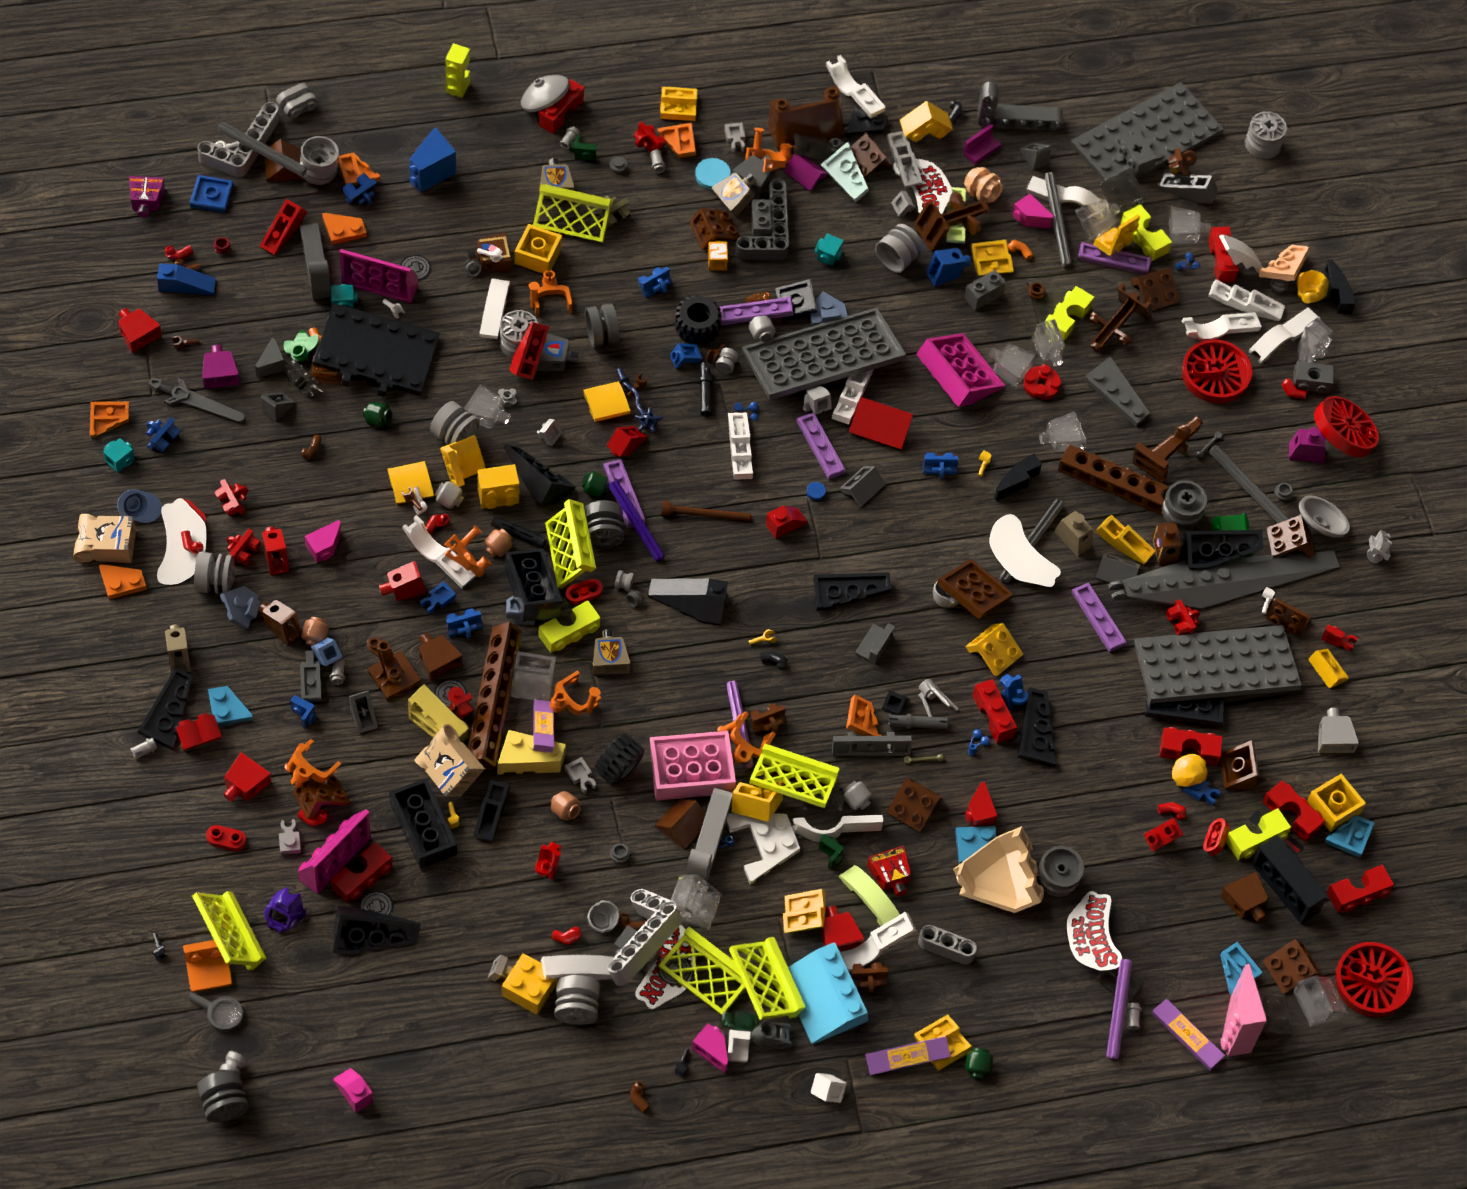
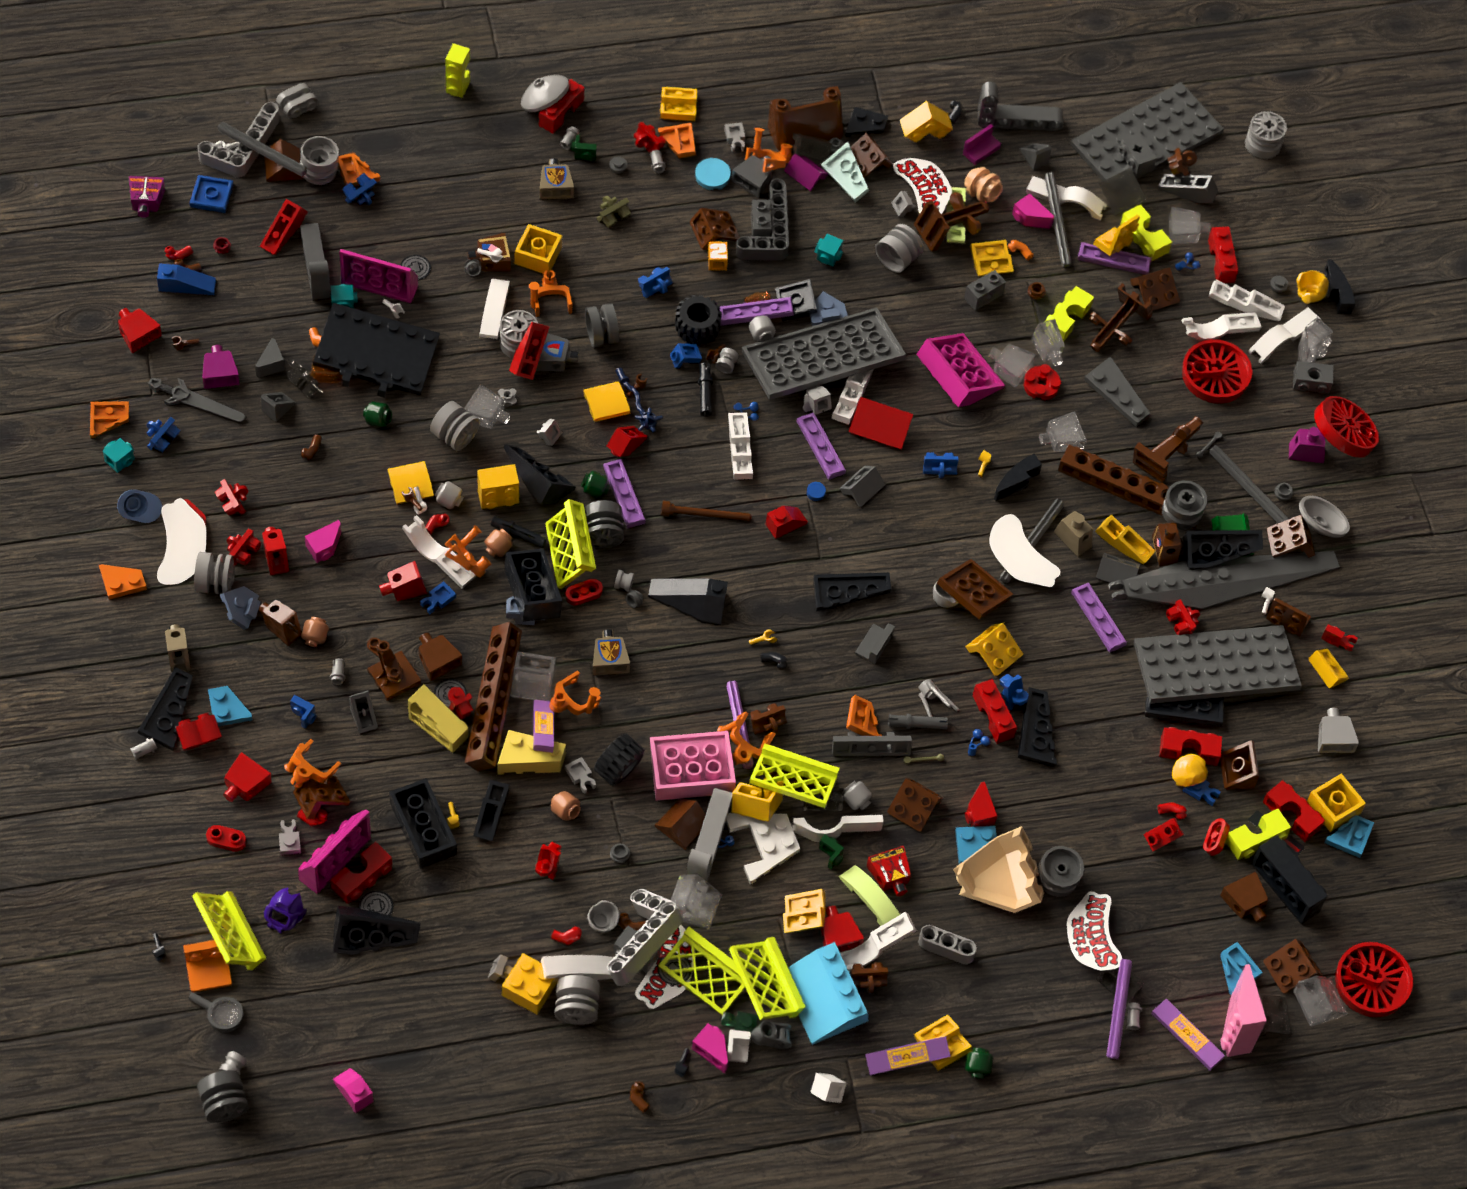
(105, 539): tan piece -> none
(190, 545): red arm -> none
(301, 346): plate -> none
(310, 679): dark grey hinge -> none
(326, 651): medium blue brick -> none
(343, 228): orange wing -> none
(432, 162): blue slope -> none
(449, 762): tan piece -> none
(462, 459): yellow bracket -> none
(464, 624): blue hips -> none
(558, 636): neon yellow arch -> none
(577, 197): neon yellow fence -> none
(636, 521): dark purple axle -> none
(735, 192): torso -> none
(860, 93): white piece -> none
(894, 702): black slope -> none
(904, 159): light grey slope -> none
(947, 265): blue torso -> none
(1097, 217): clear torso -> none
(1240, 252): white slope -> none
(1287, 264): light nougat wing -> none
(1291, 390): red arm -> none
(1347, 897): red arch -> none
(1379, 547): light grey hips -> none

